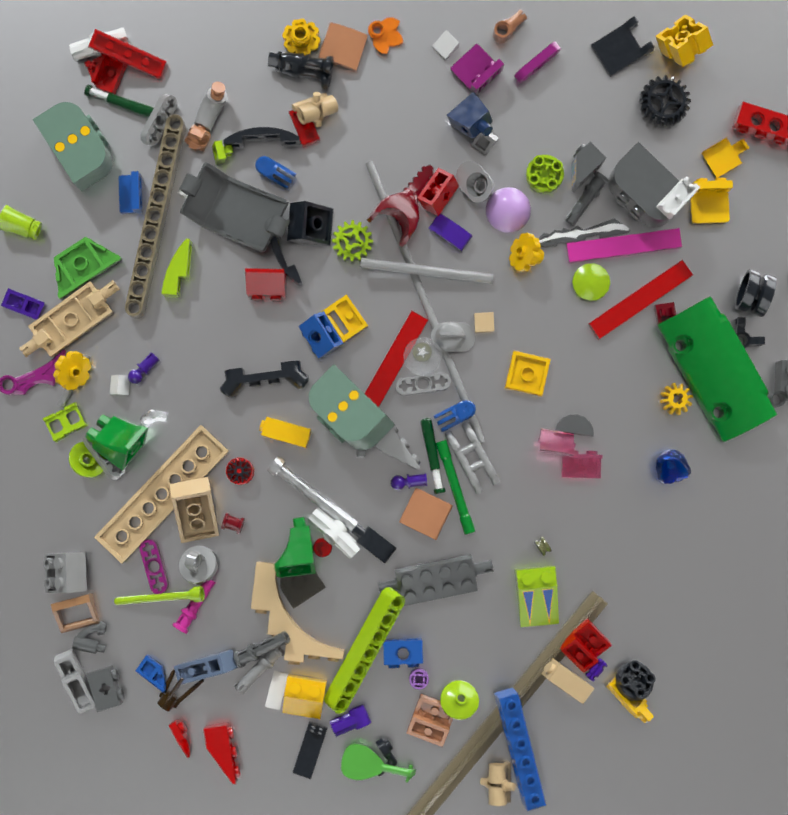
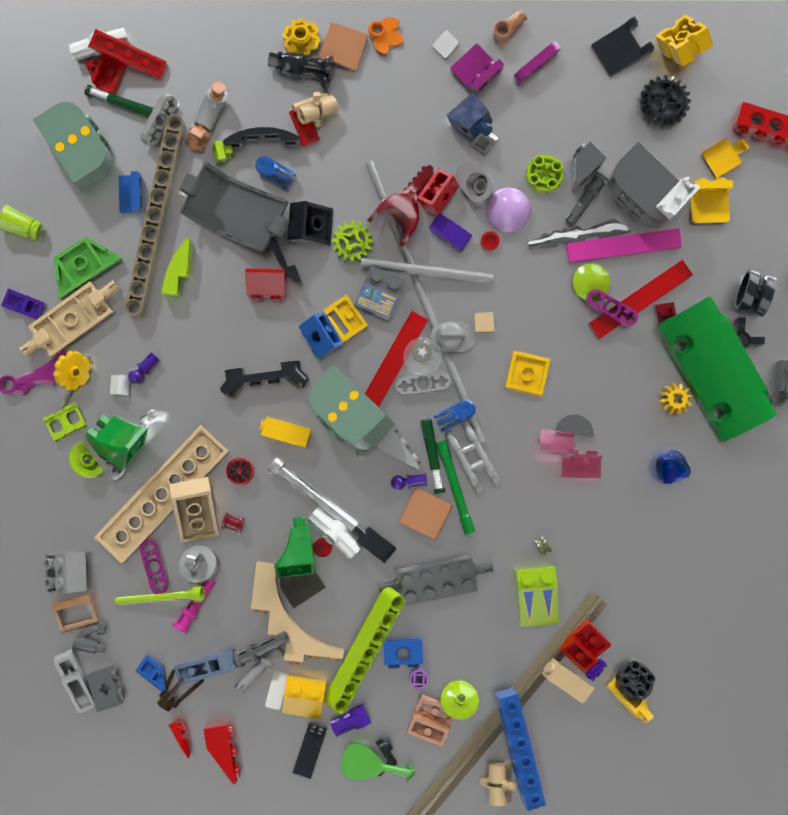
(380, 292): none -> slope
(489, 240): none -> red tile
(525, 252): yellow plant -> none
(621, 319): none -> magenta beam

